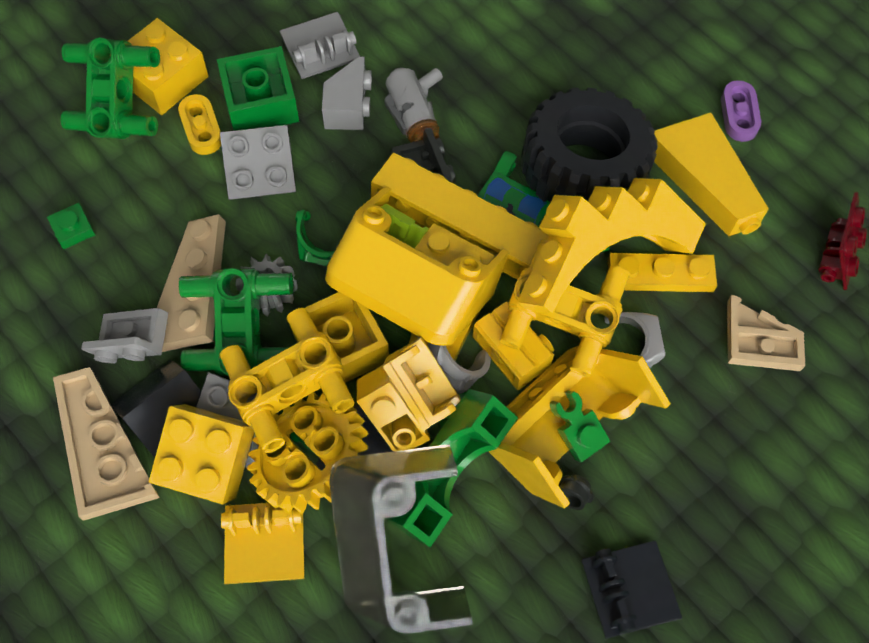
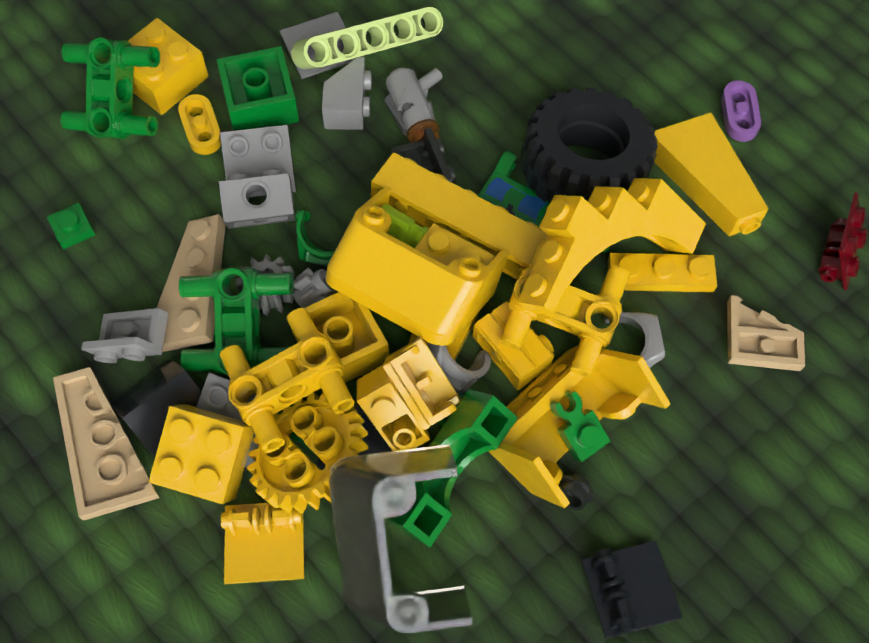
(275, 209): none -> light grey brick
(311, 287): none -> light grey gear
(355, 38): none -> yellowish green beam

